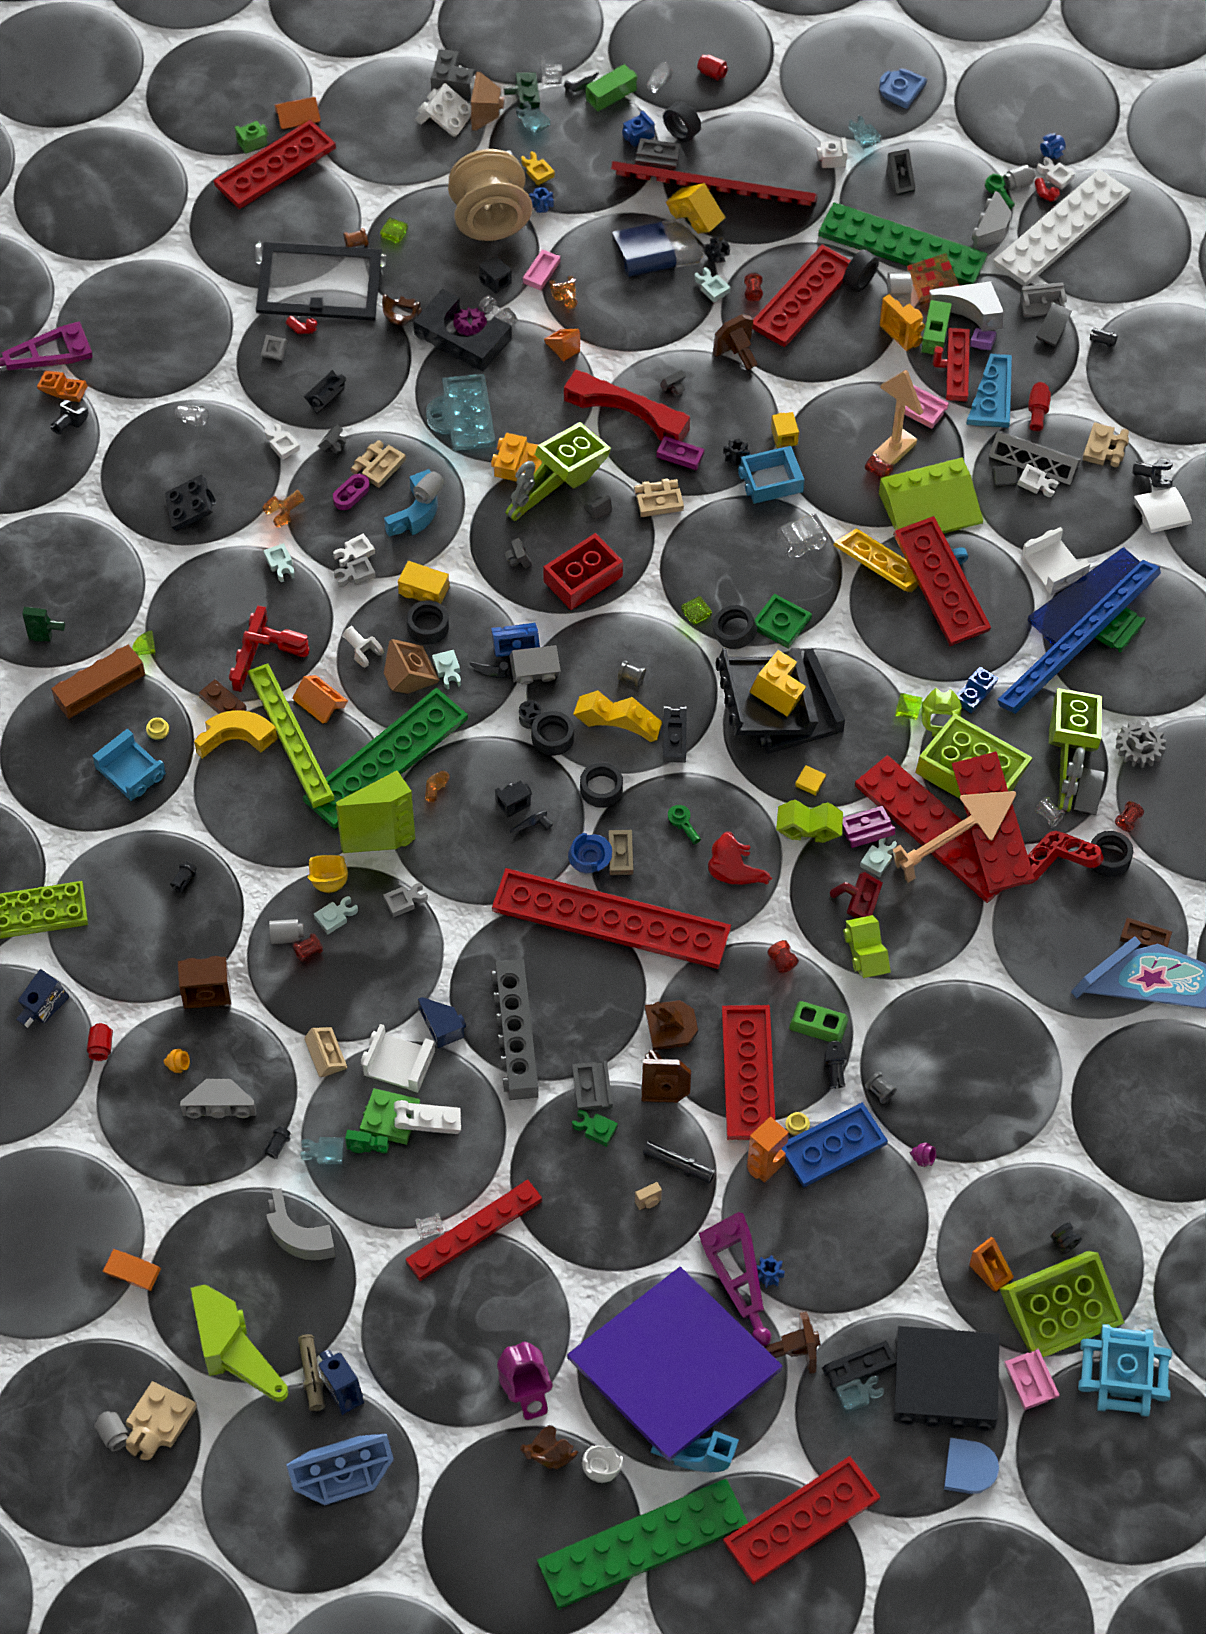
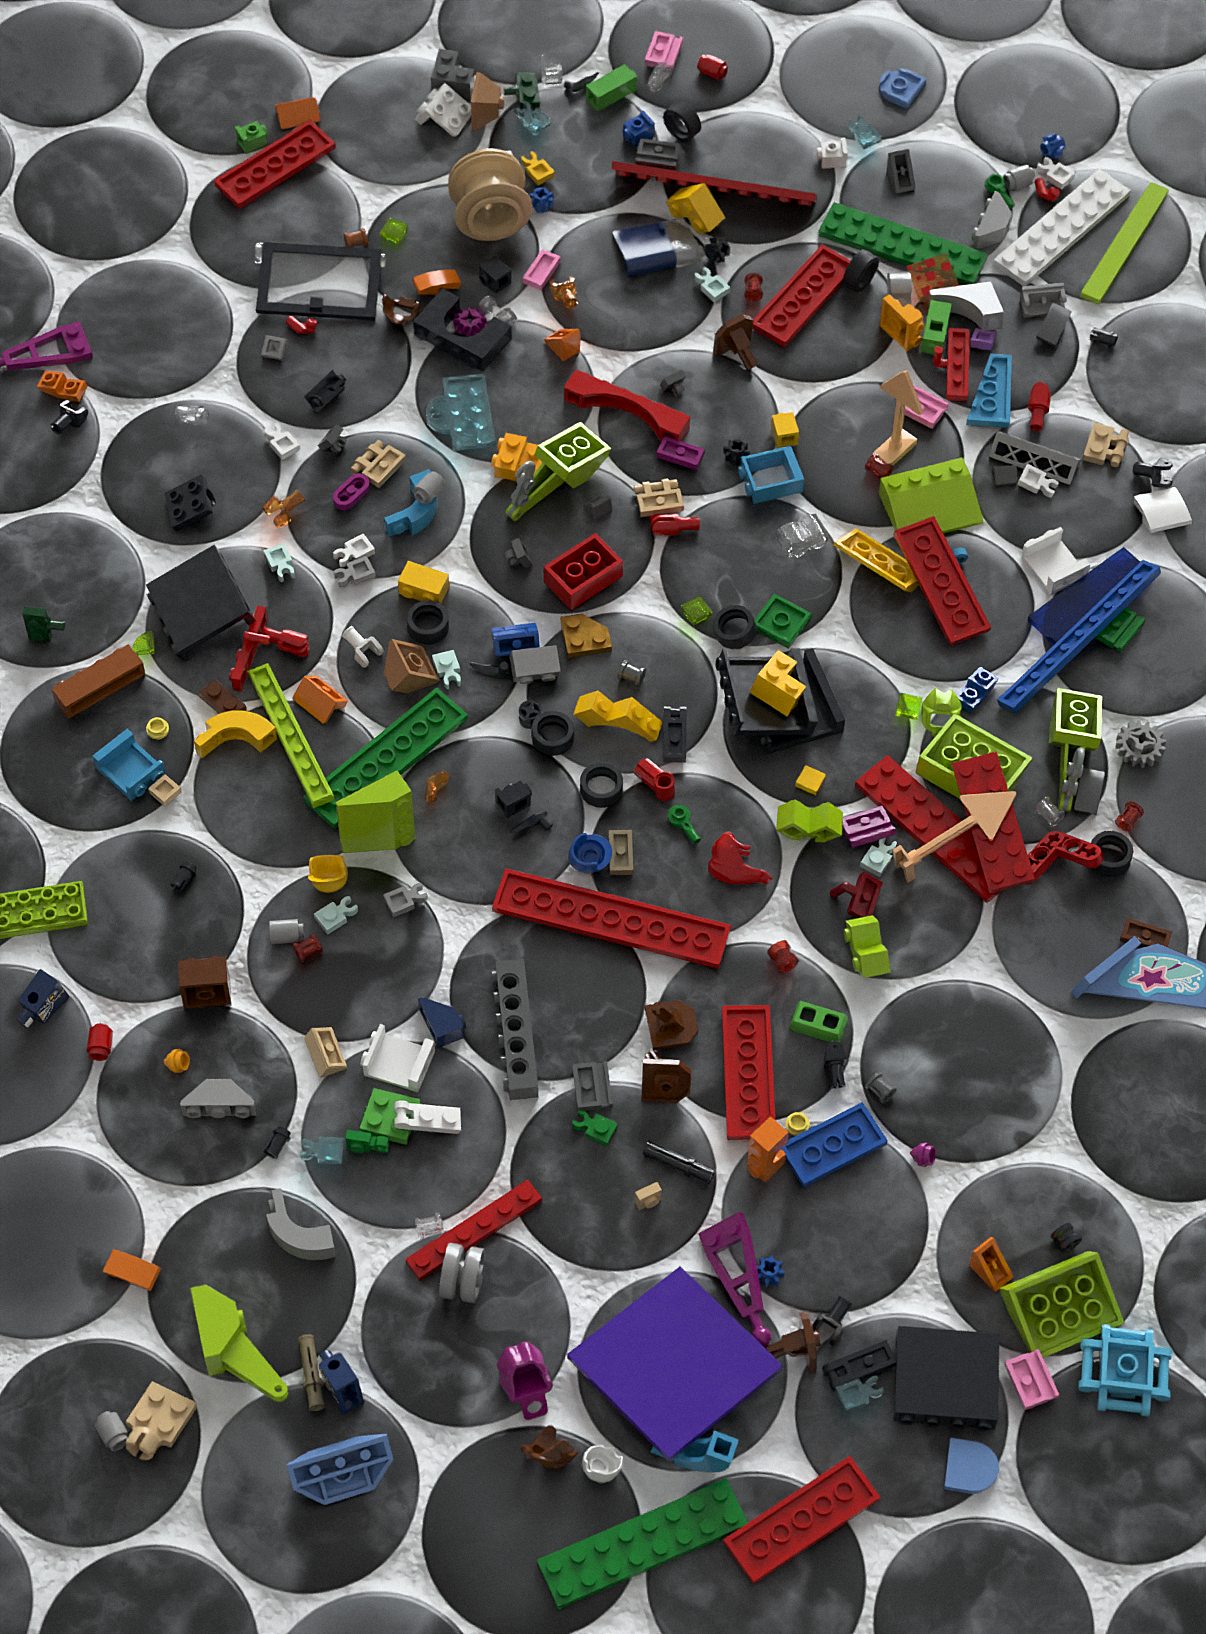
(164, 790): none -> tan plate
(198, 600): none -> black panel
(431, 282): none -> orange slope
(462, 1273): none -> light grey wheel
(584, 636): none -> pearl gold plate
(655, 779): none -> red piece
(664, 49): none -> bright pink plate
(672, 524): none -> red arm
(834, 1319): none -> black piece
(1124, 243): none -> lime tile

